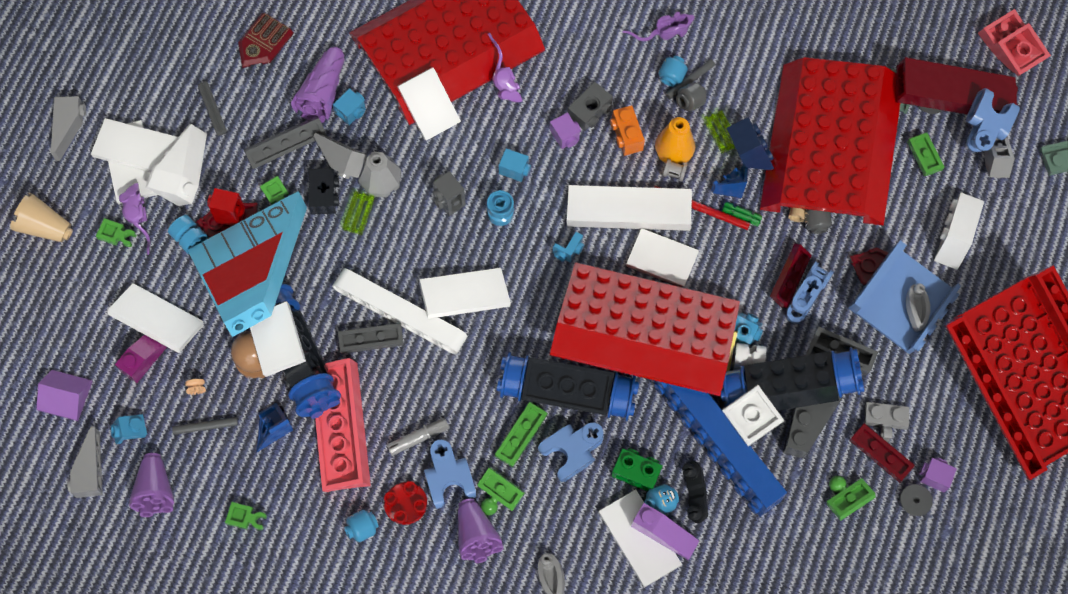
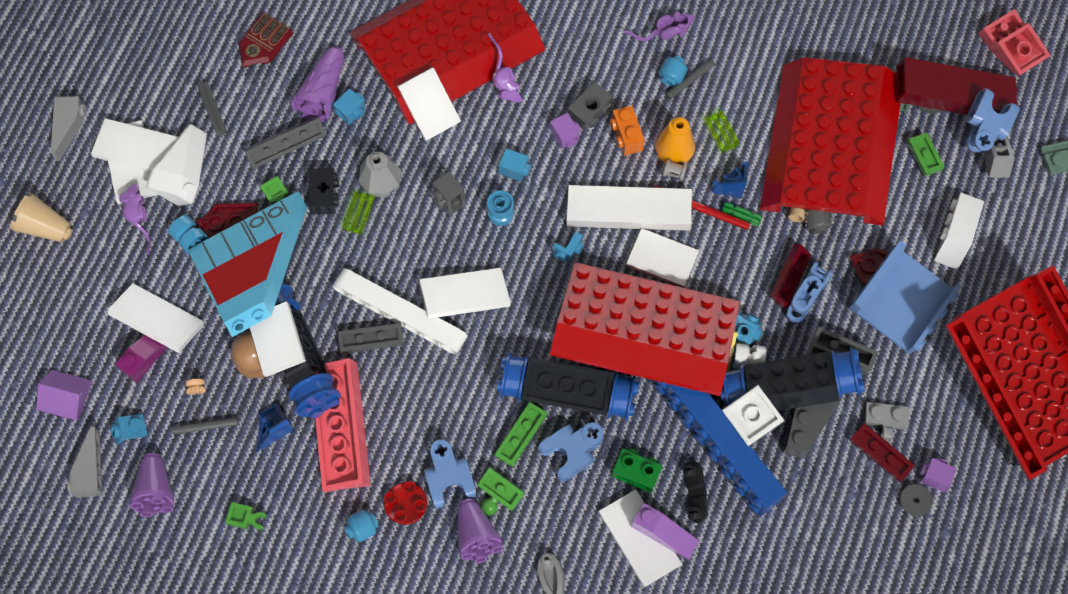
(113, 232): bright green plate -> none
(226, 207): red brick -> none
(340, 156): light grey slope -> none
(418, 436): light grey axle -> none
(662, 498): dark azure head -> none
(691, 96): dark grey head -> none
(750, 145): dark blue slope -> none
(848, 498): bright green plate -> none
(918, 306): light grey arm -> none

